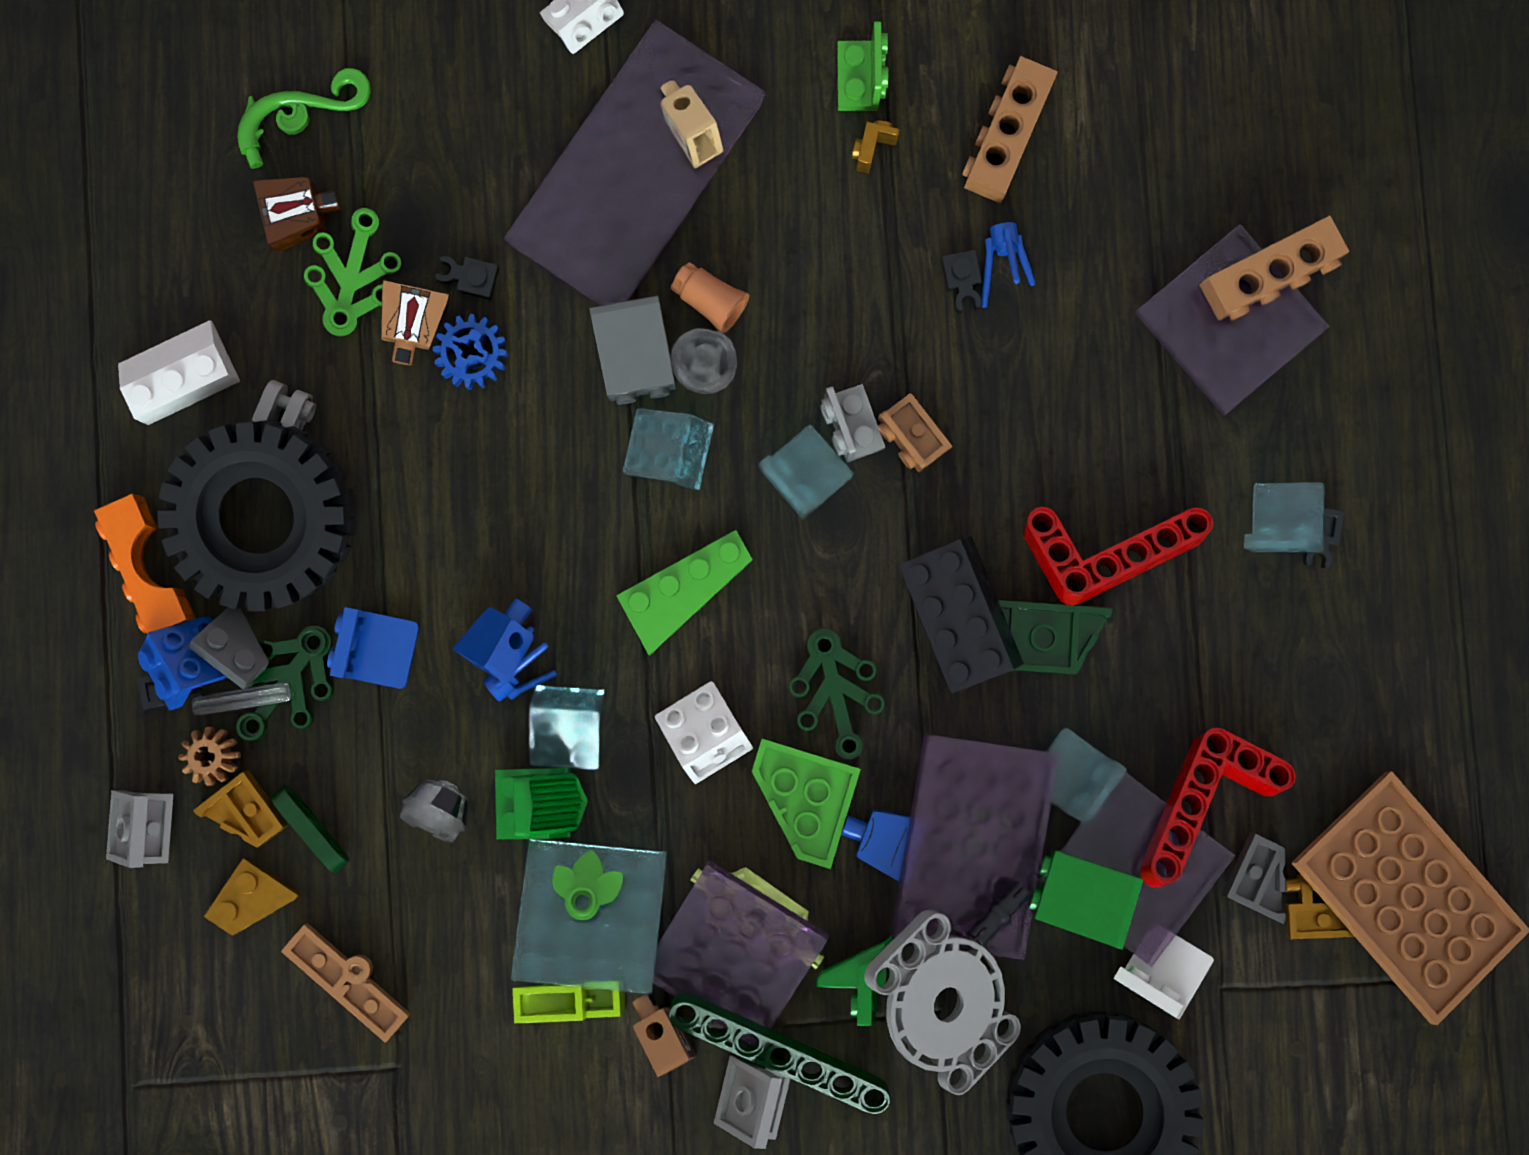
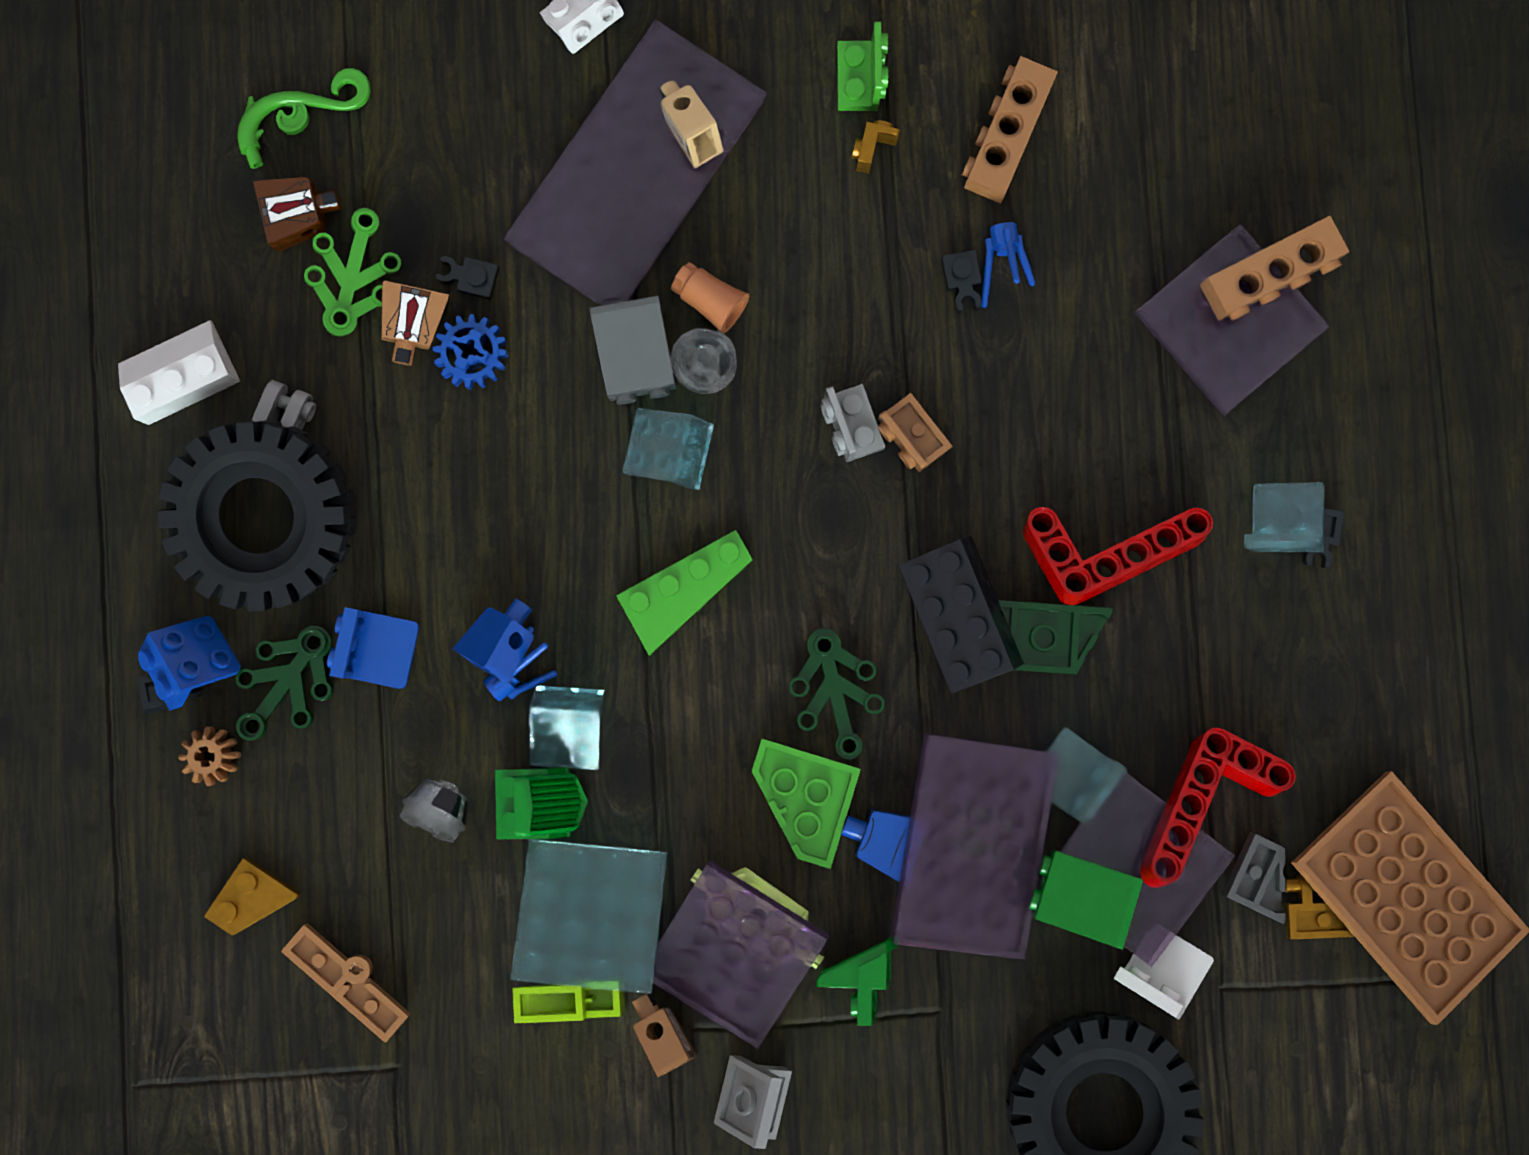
(126, 528): orange arch -> none
(139, 828): light grey bracket -> none
(231, 647): dark grey wing -> none
(241, 699): clear axle -> none
(244, 810): pearl gold wing -> none
(310, 829): dark green beam -> none
(588, 881): bright green plate -> none
(703, 732): white bracket -> none
(770, 1040): dark green beam -> none
(806, 471): clear light blue bracket -> none
(912, 995): light grey piece -> none
(999, 913): black pin -> none

